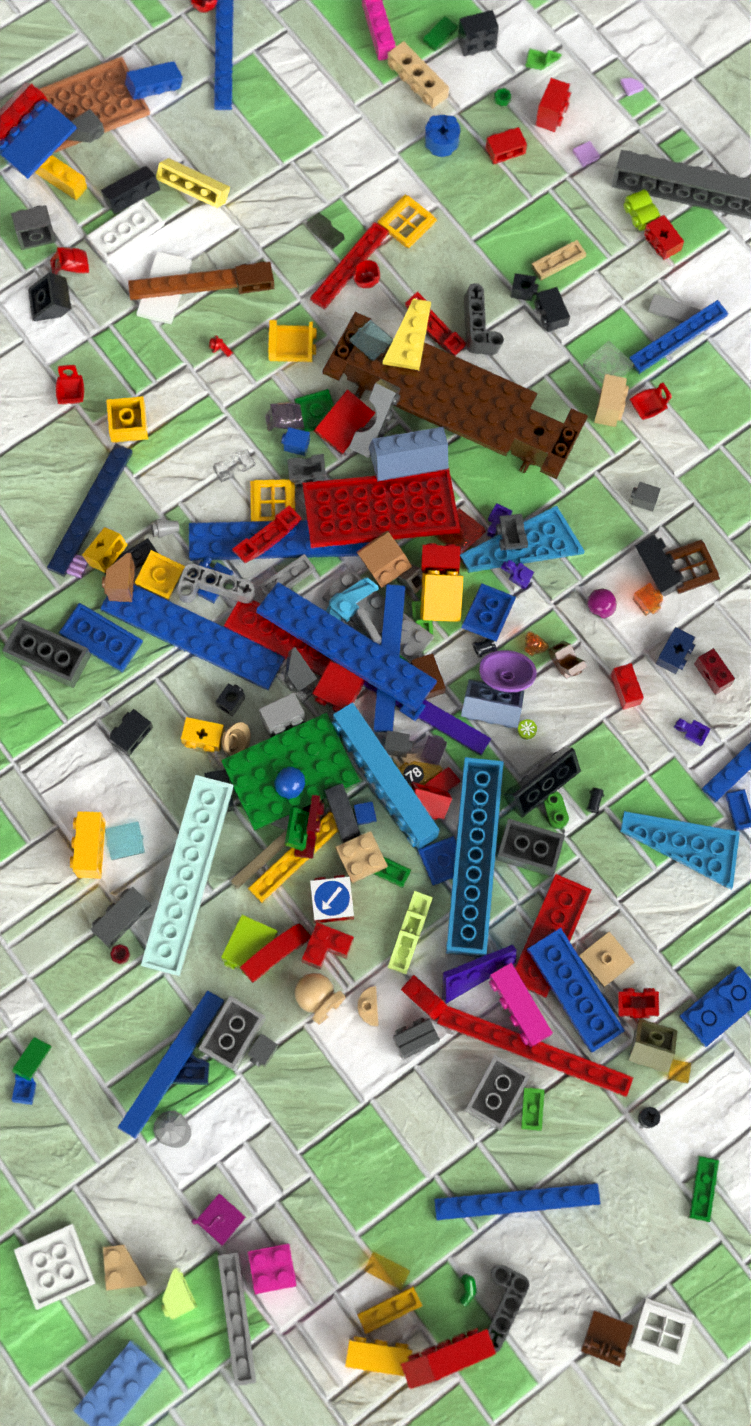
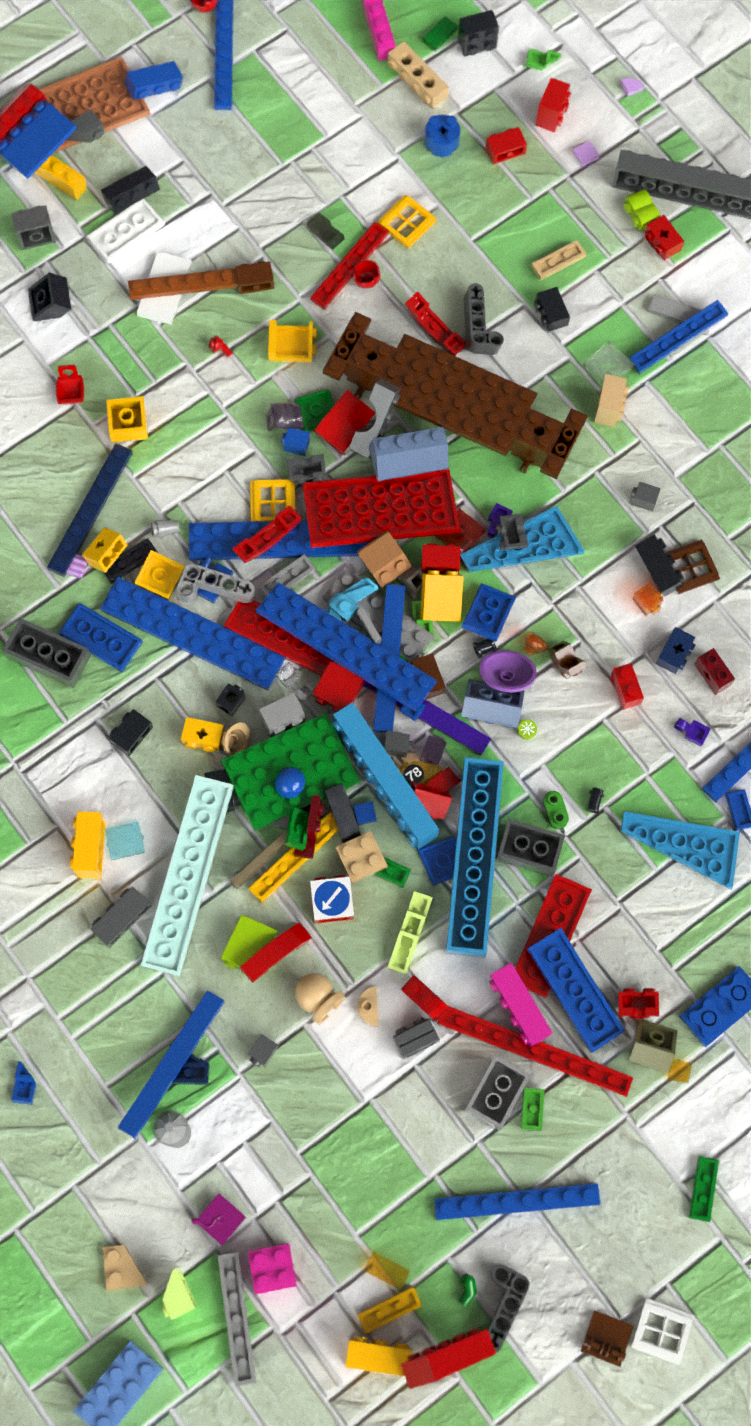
(31, 1058): green tile -> none
(54, 1266): white plate -> none
(70, 260): red piece -> none
(120, 580): medium nougat slope -> none
(120, 954): dark red tile -> none
(192, 182): light yellow brick -> none
(232, 1033): light grey brick -> none
(234, 466): clear slope -> none
(297, 672): dark grey slope -> none
(325, 940): red brick -> none
(371, 340): clear light blue piece -> none
(409, 340): light yellow wing -> none
(469, 975): dark purple wing -> none
(502, 97): green tile -> none
(519, 573): dark purple plate -> none
(524, 280): black brick -> none
(543, 781): black slope -> none
(602, 603): magenta hair -> none
(606, 959): tan plate -> none
(645, 1118): black wheel -> none
(650, 401): red piece -> none

